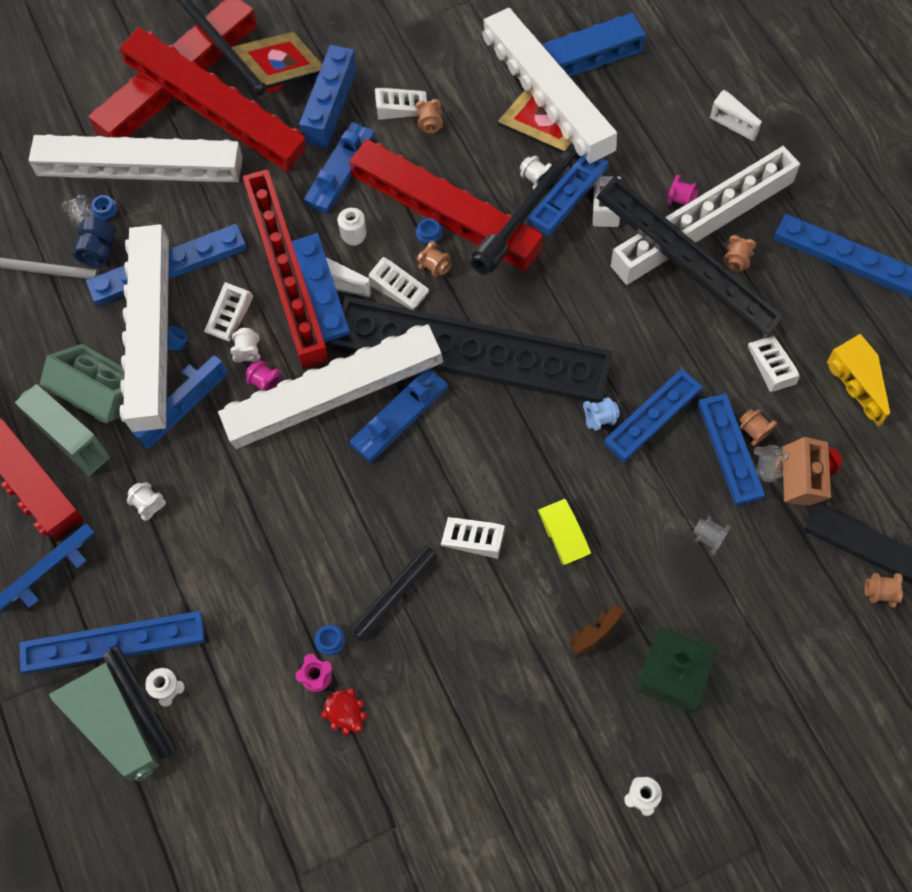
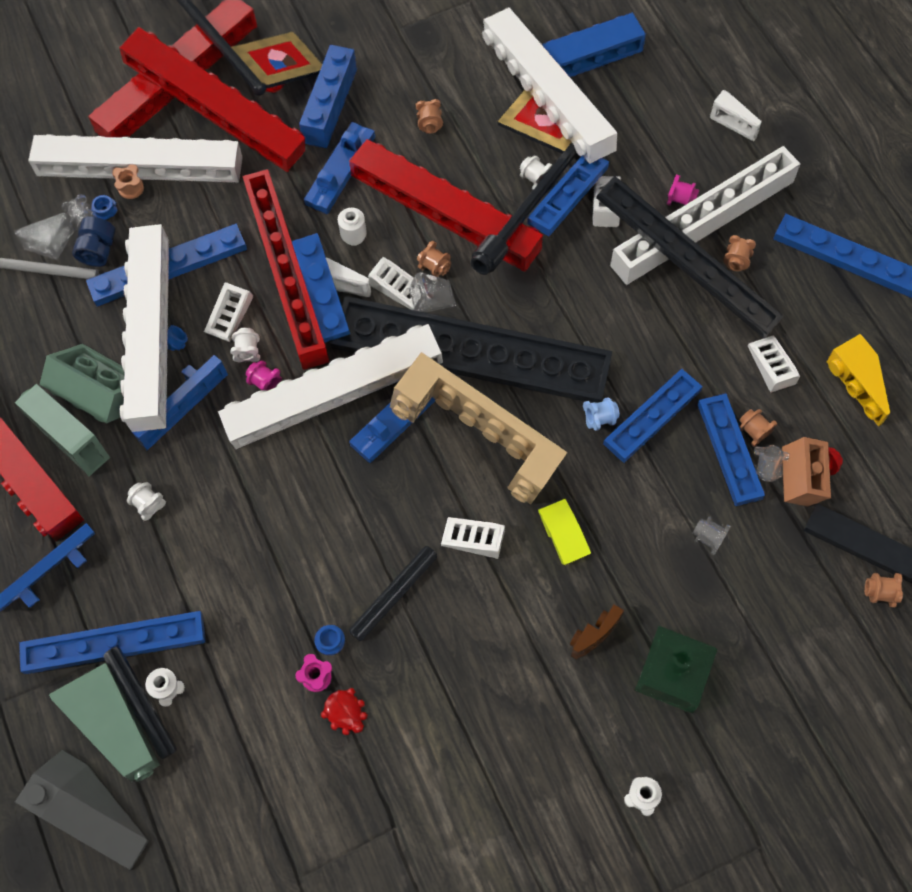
(46, 236): none -> clear slope
(79, 804): none -> dark grey wedge
(128, 182): none -> nougat brick
(391, 96): white slope -> none
(428, 231): blue plate -> none
(429, 379): none -> tan plate
(430, 293): none -> clear slope

